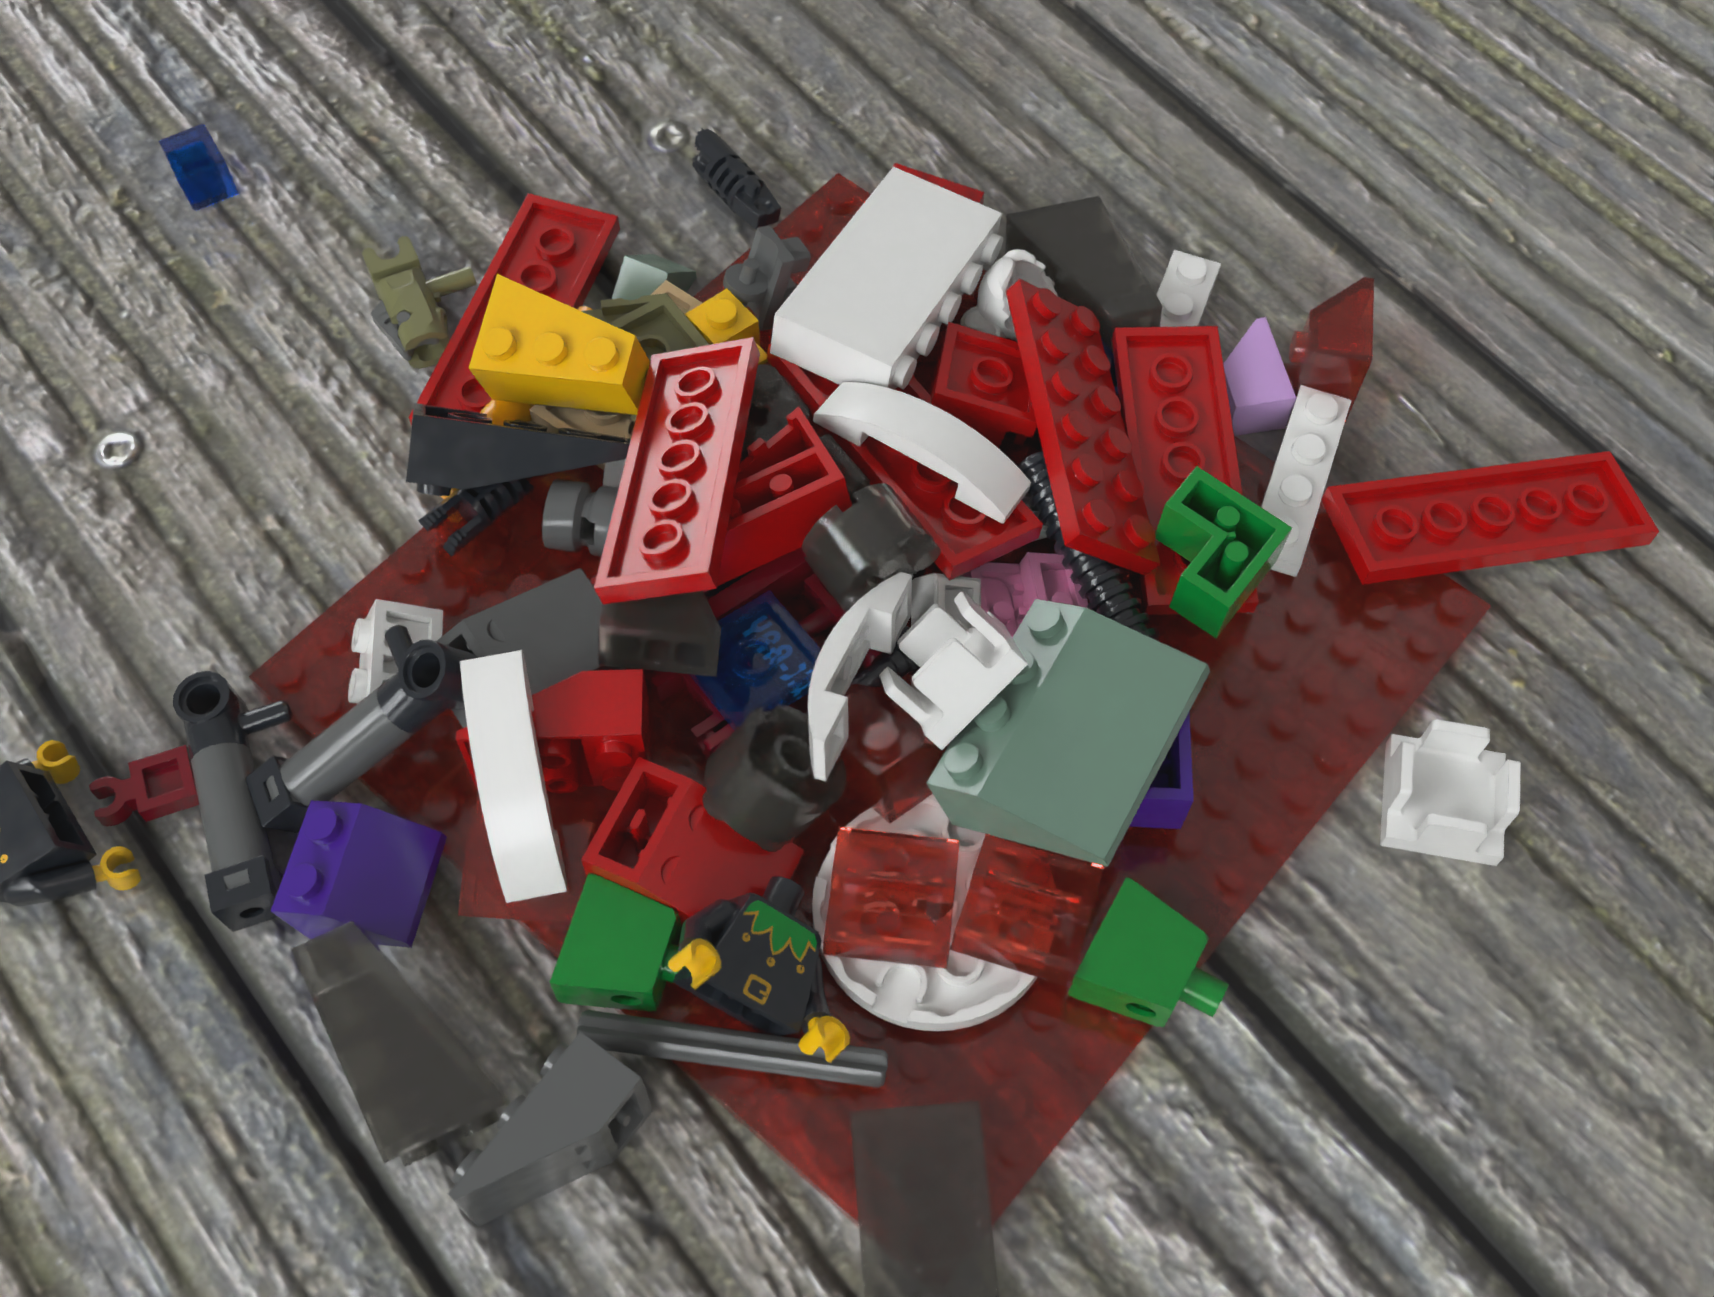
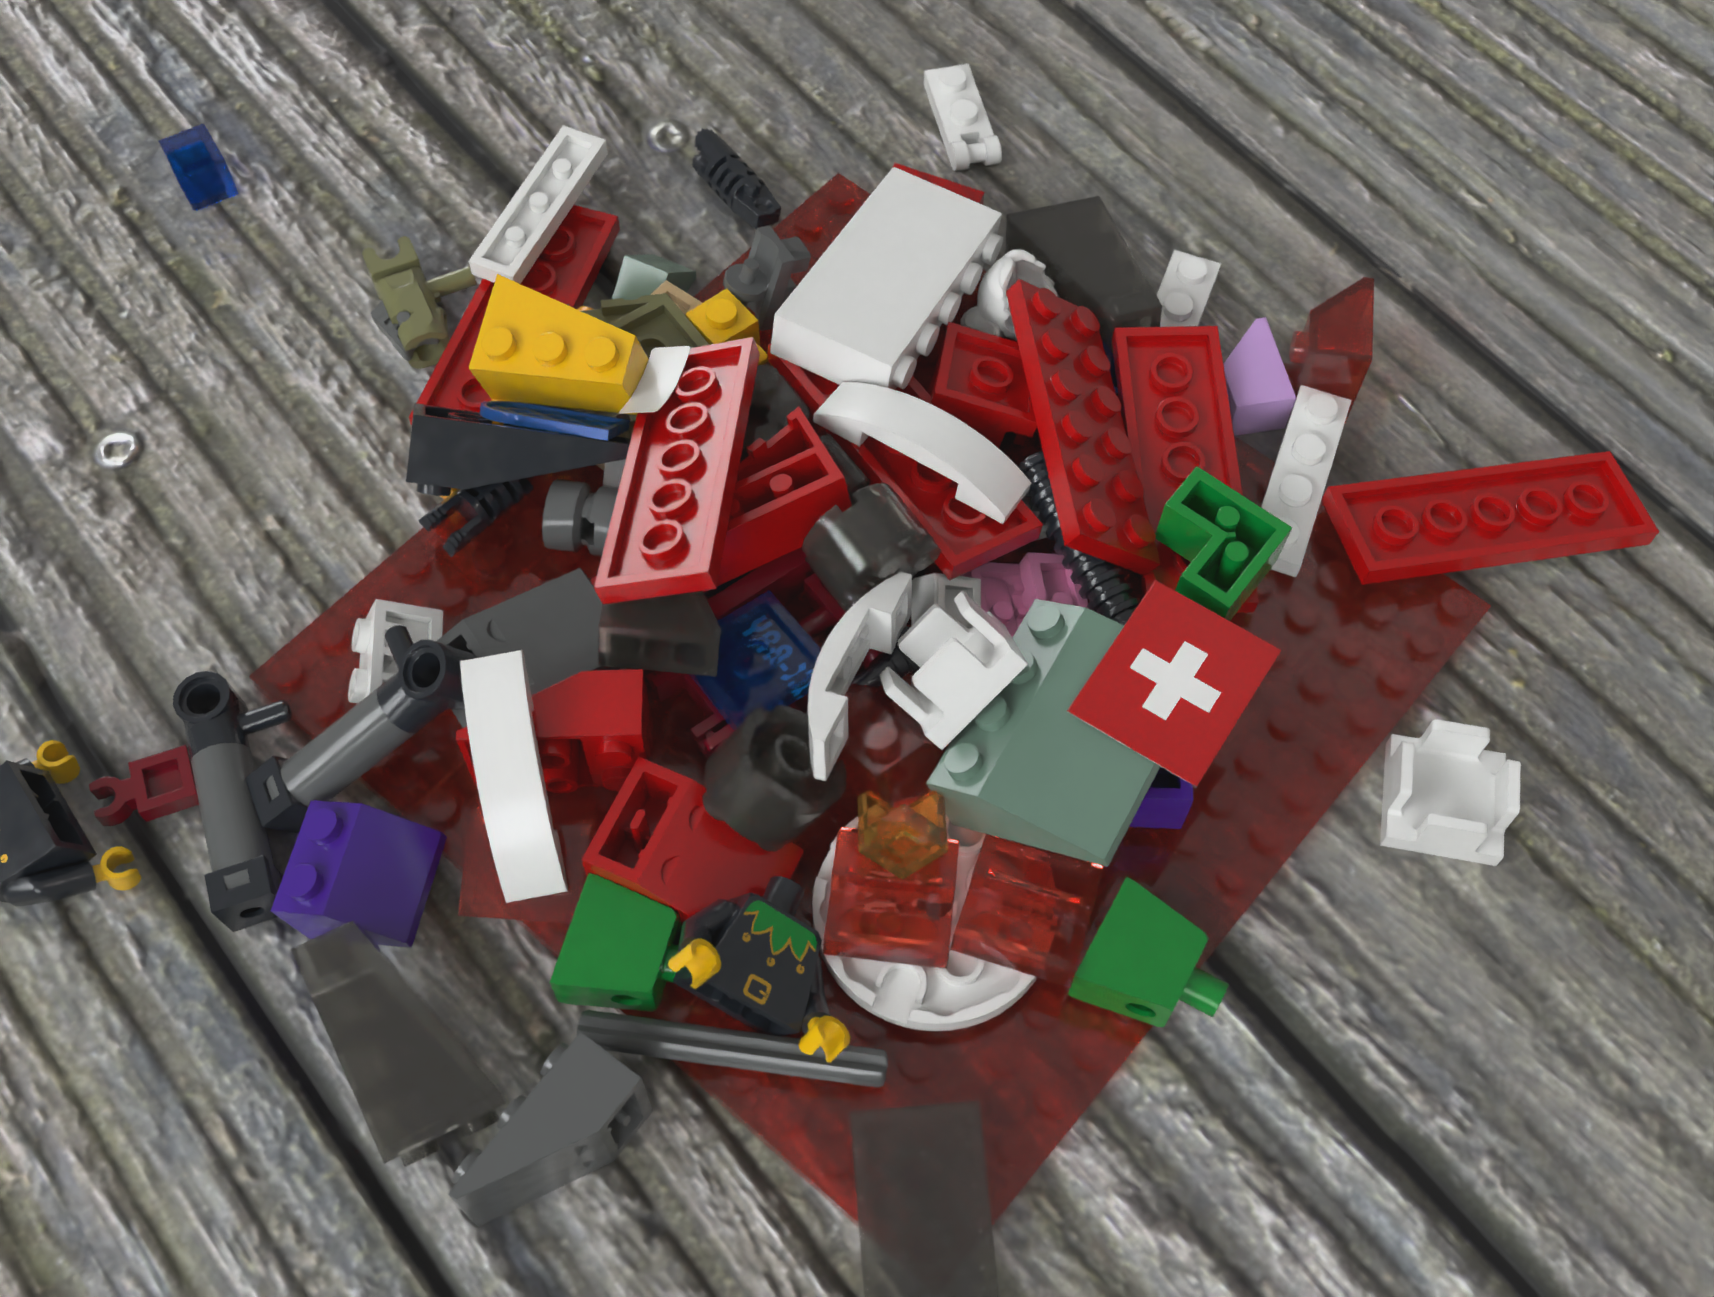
(539, 206): none -> white plate
(554, 419): none -> blue window
(658, 379): none -> white sticker
(902, 836): none -> clear orange panel
(961, 117): none -> white plate
(1174, 682): none -> red sticker

